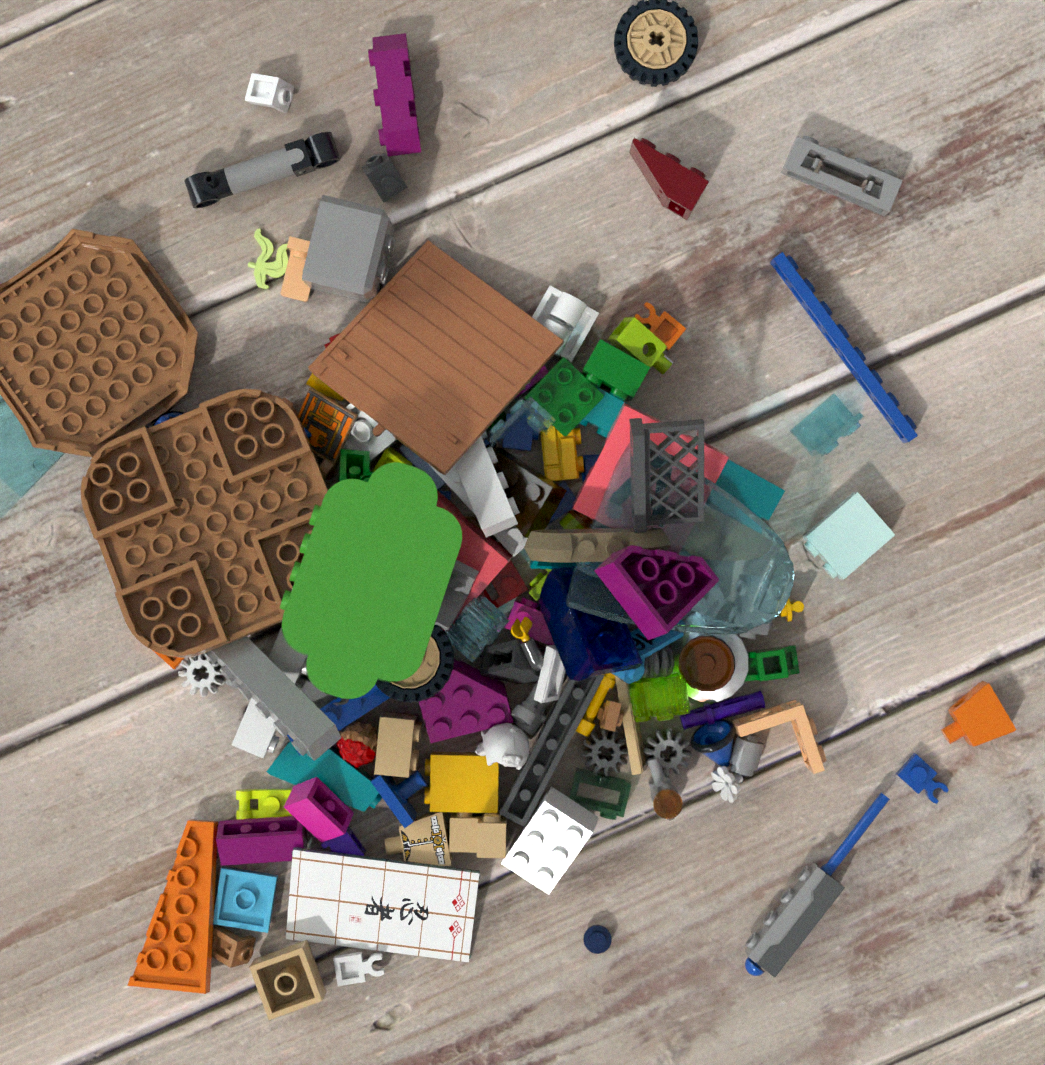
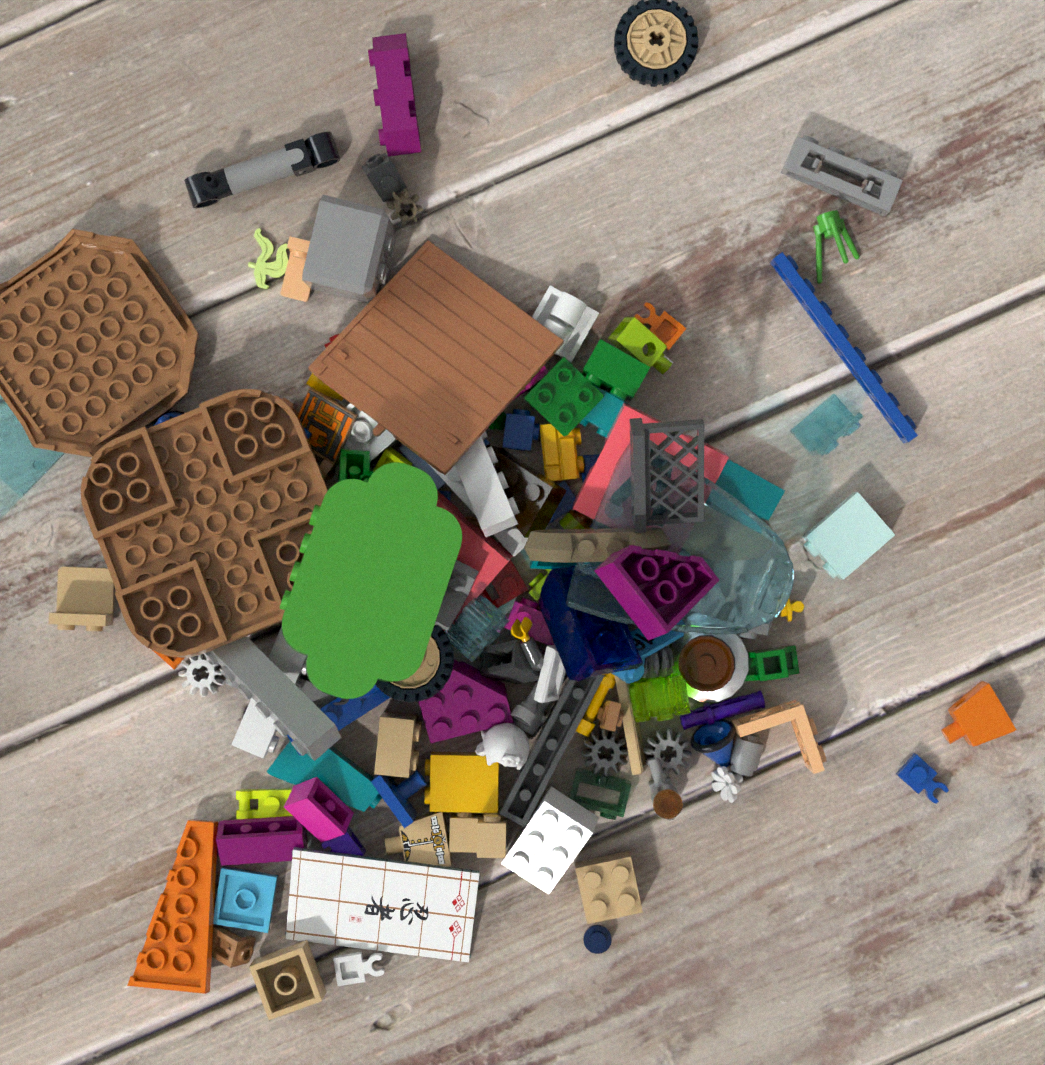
(84, 599): none -> tan bracket
(269, 92): white bracket -> none
(358, 743): piece -> none
(408, 200): none -> dark tan gear
(536, 418): clear light blue bracket -> none
(608, 887): none -> tan brick
(671, 182): dark red slope -> none
(803, 905): piece -> none
(832, 226): none -> bright green plant

